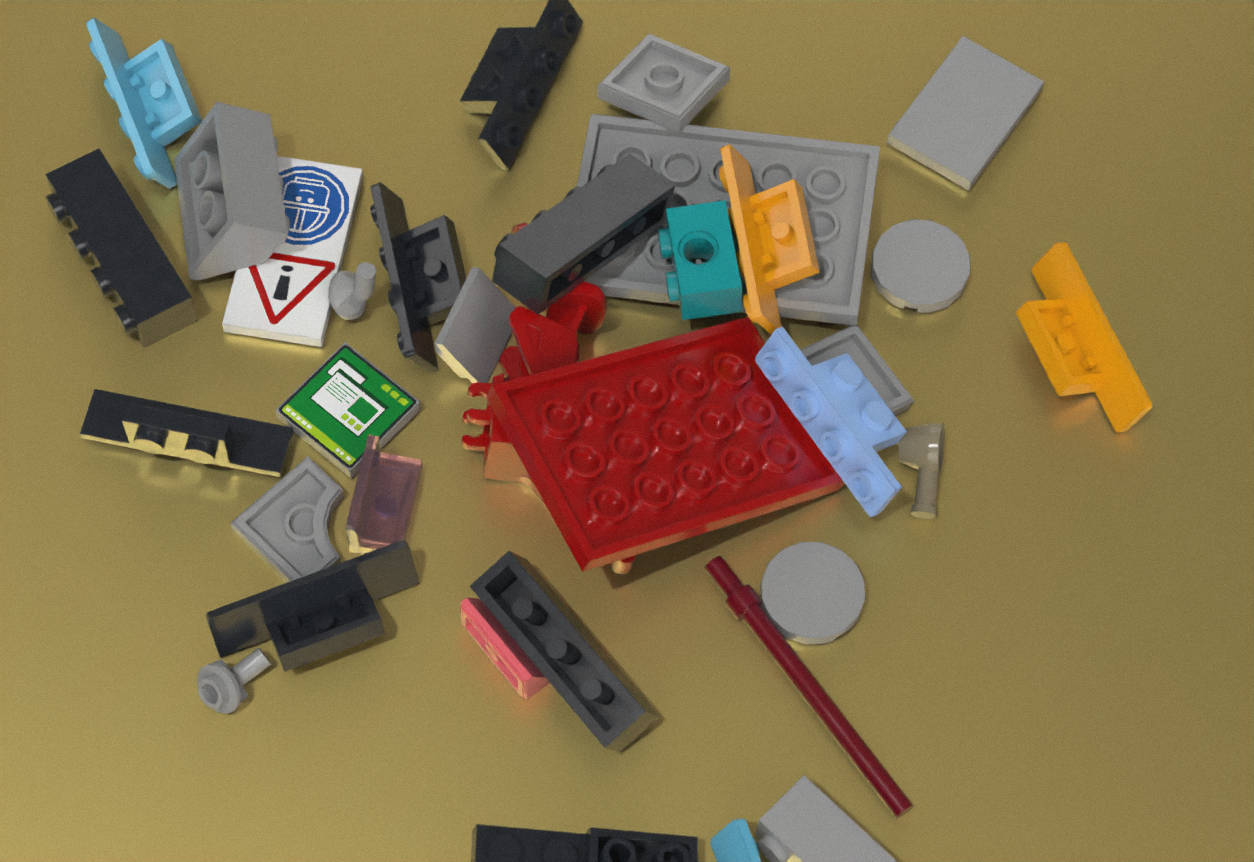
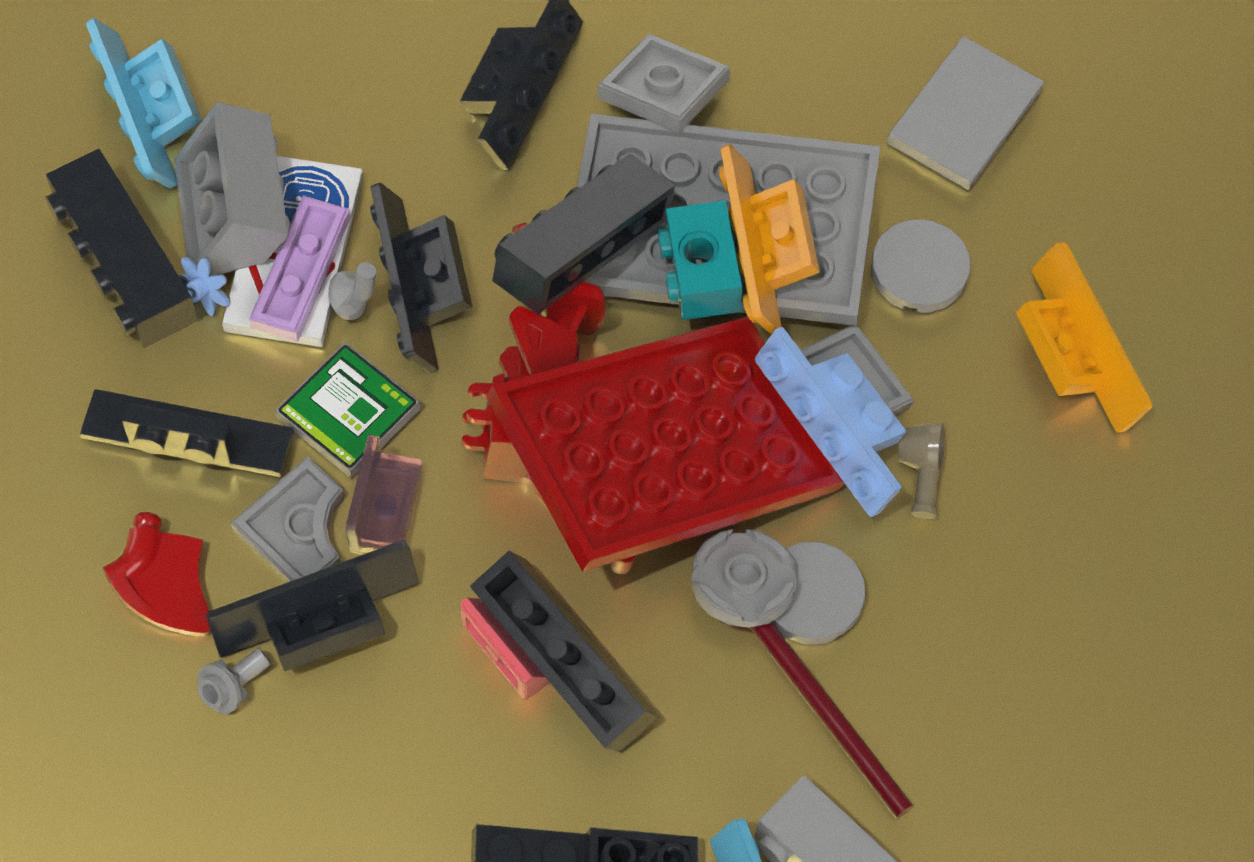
(160, 577): none -> red arm
(202, 285): none -> light blue plant
(300, 268): none -> lavender tile
(475, 329): light grey piece -> none
(743, 578): none -> light grey tile

